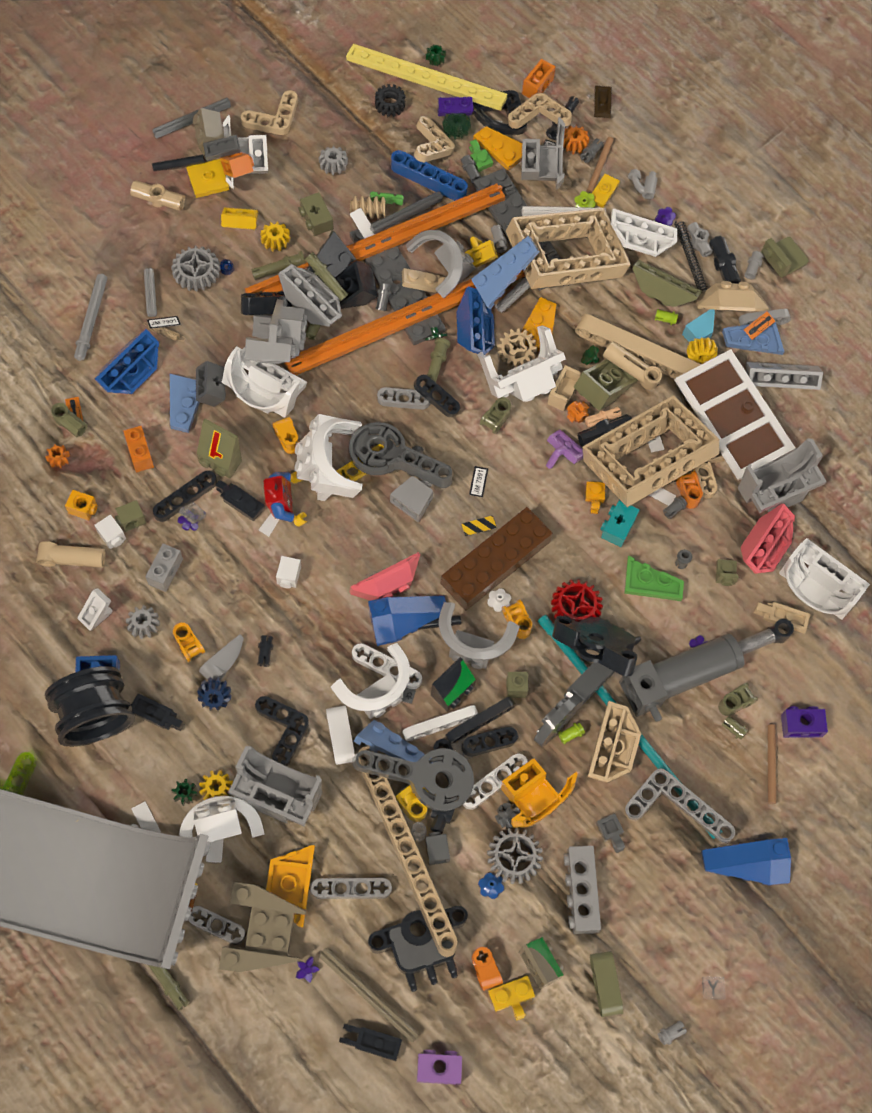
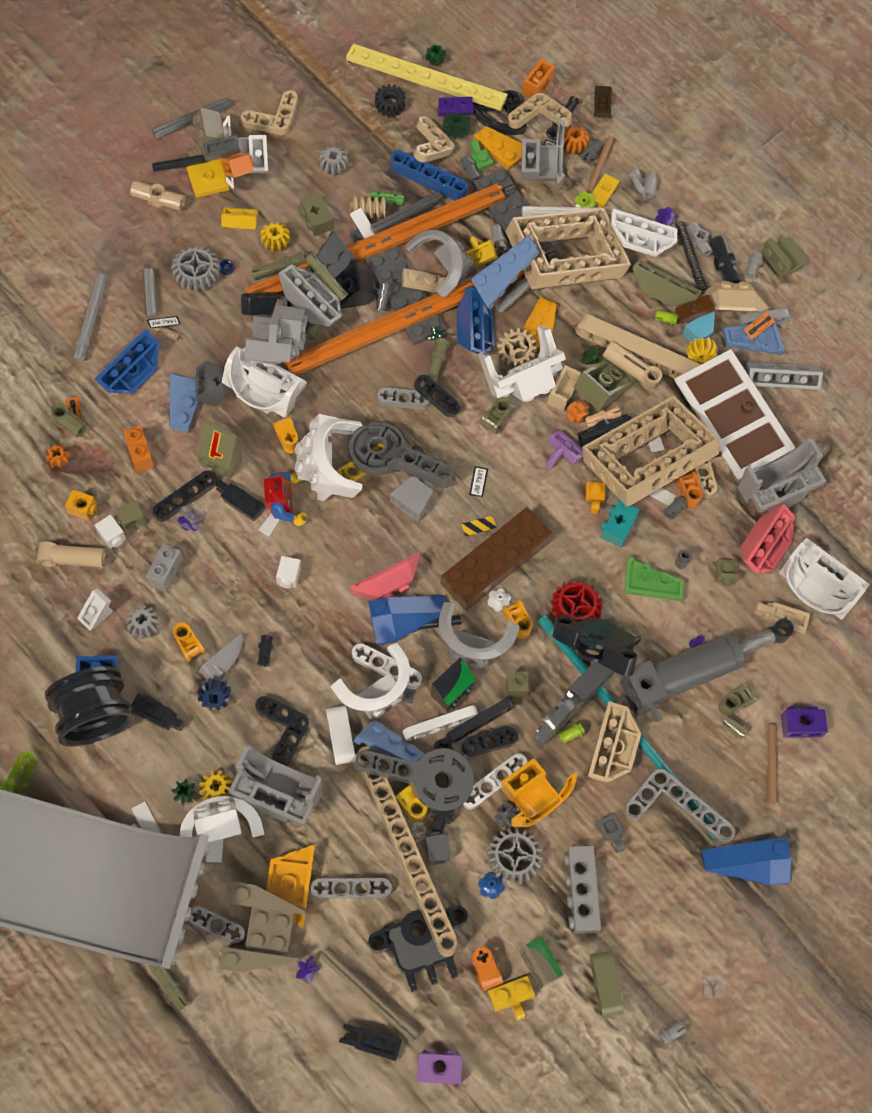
(695, 309): none -> reddish brown plate

